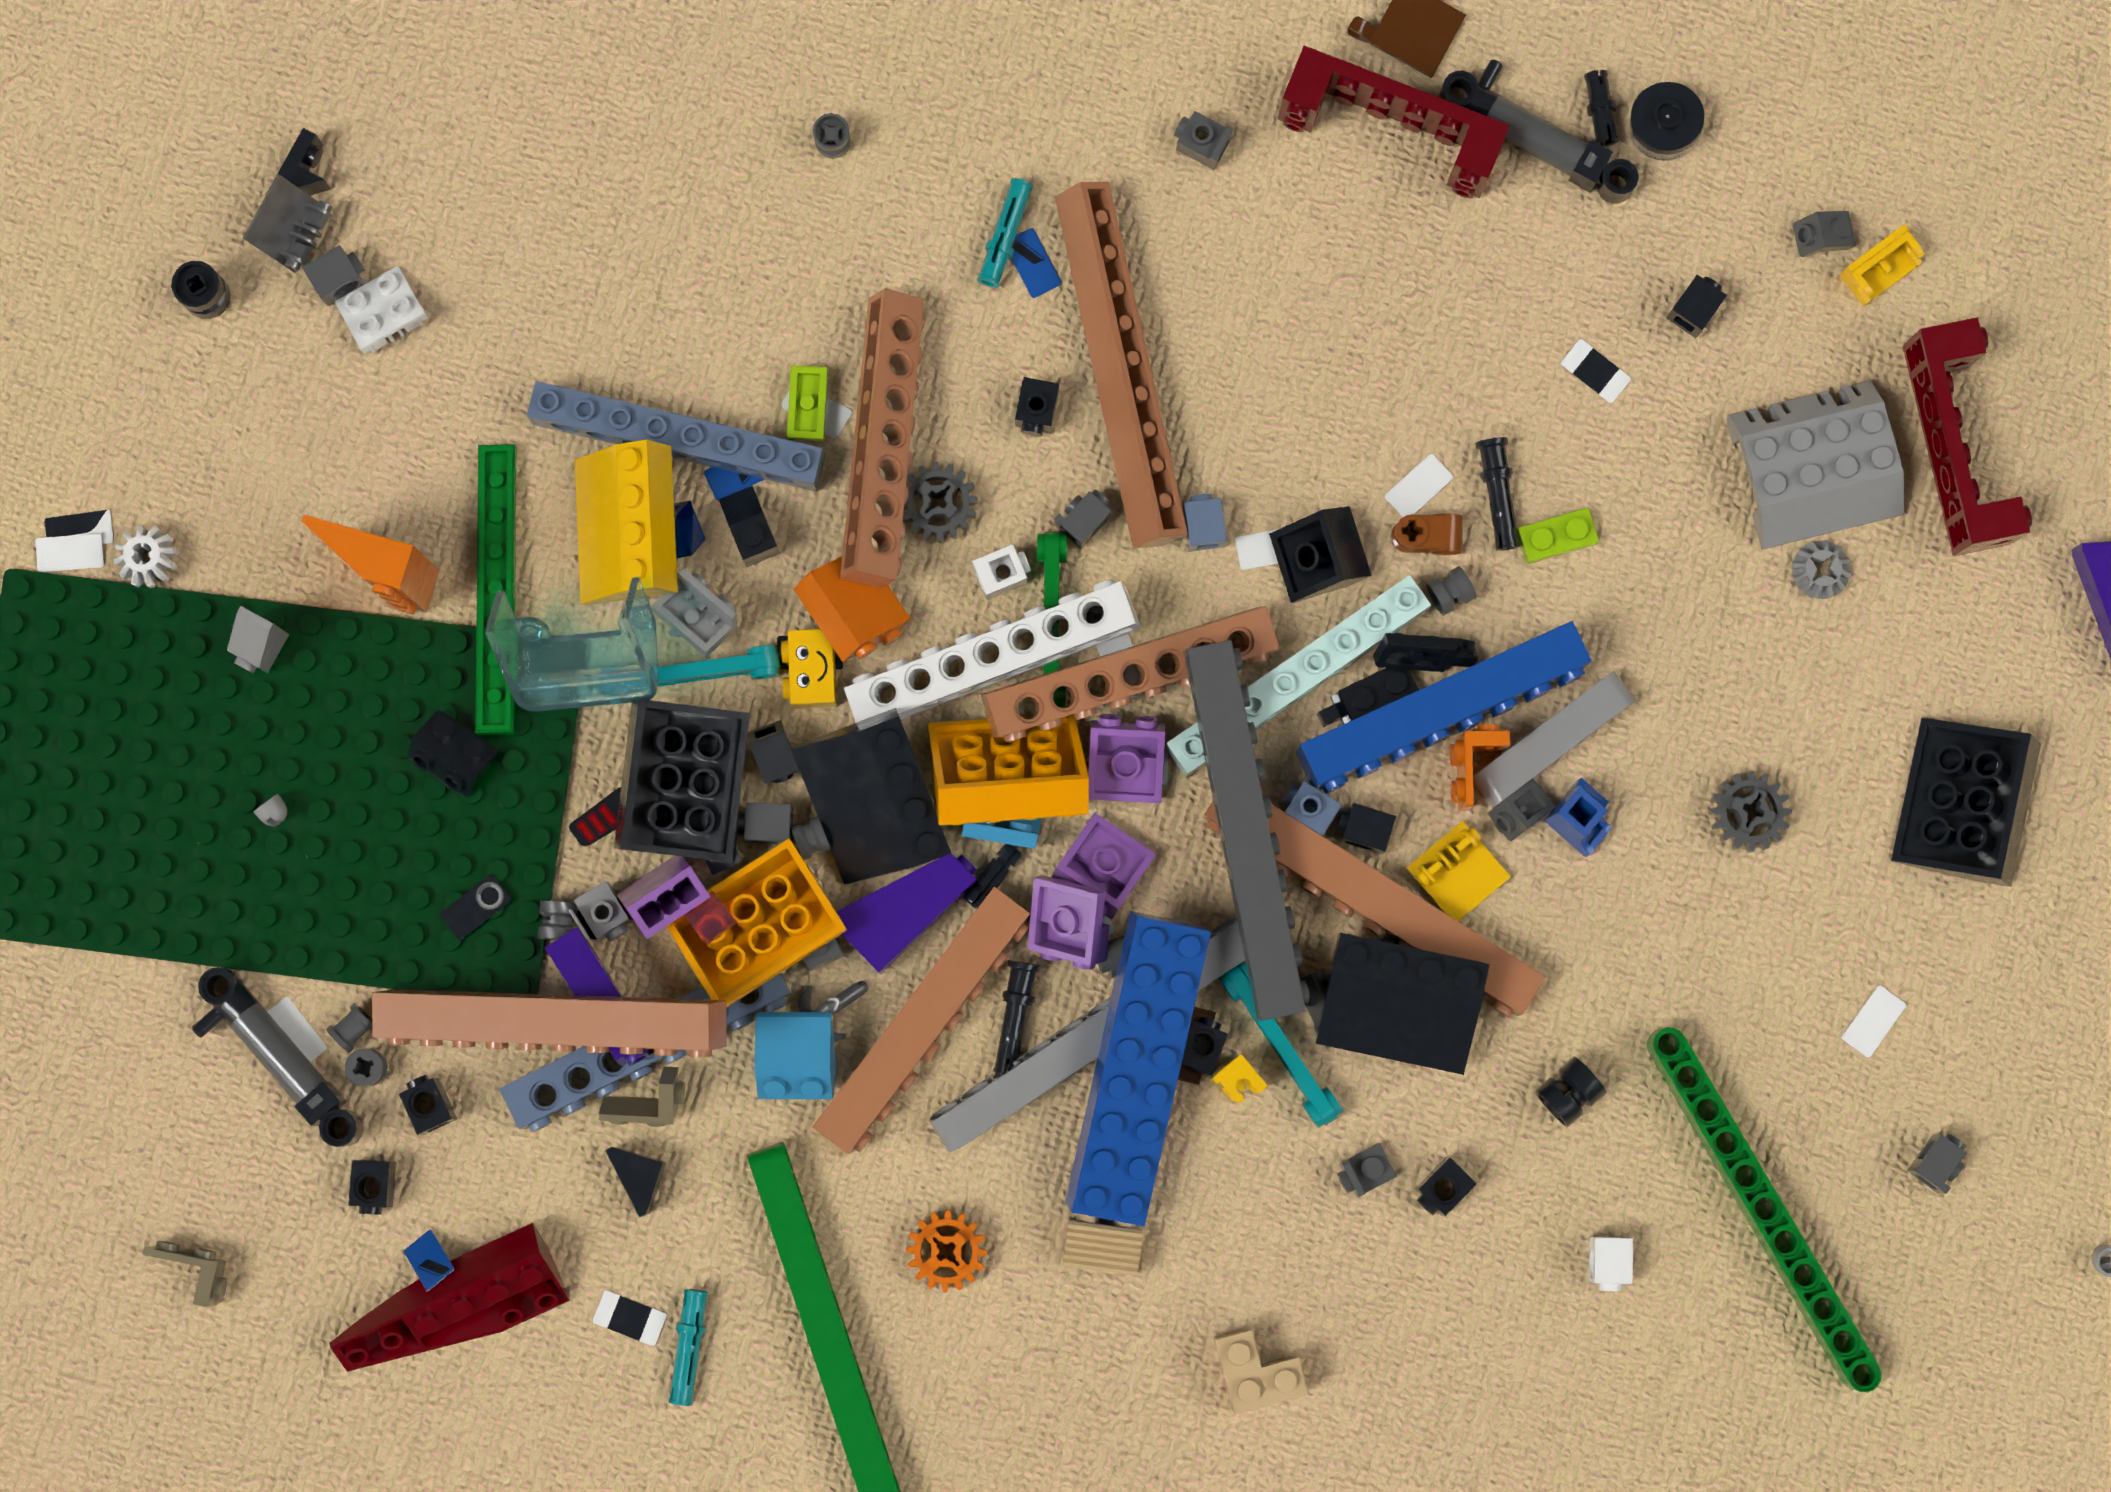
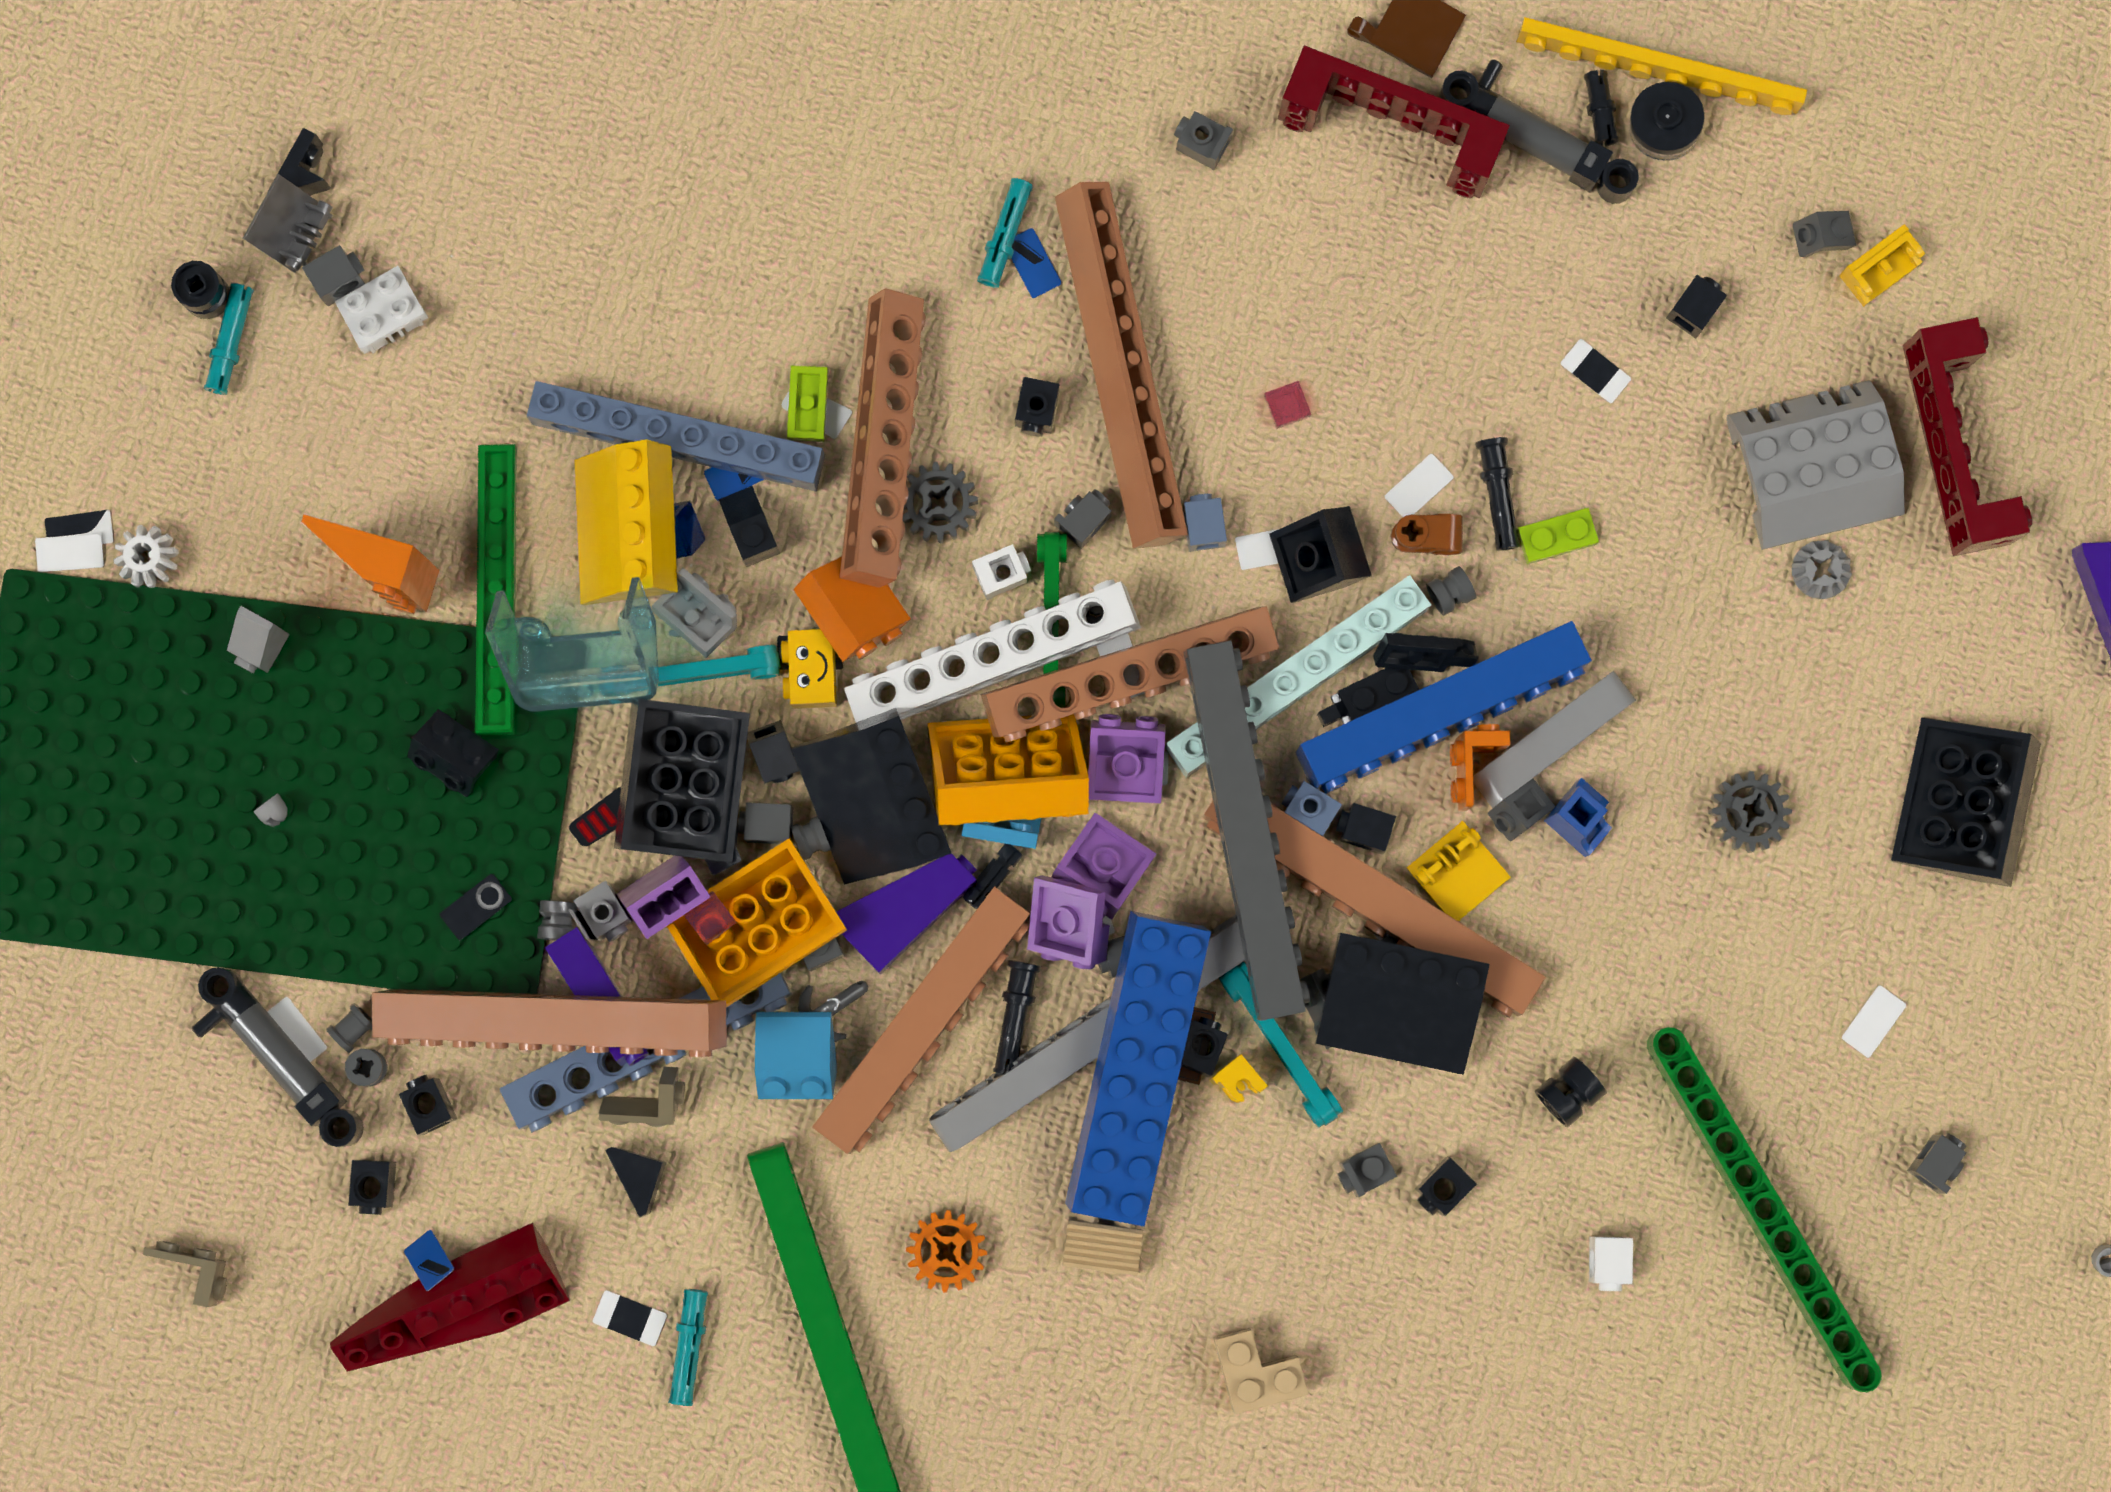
(224, 354): none -> teal pin
(831, 129): dark grey wheel -> none
(1287, 404): none -> clear pink tile
(1648, 63): none -> yellow plate

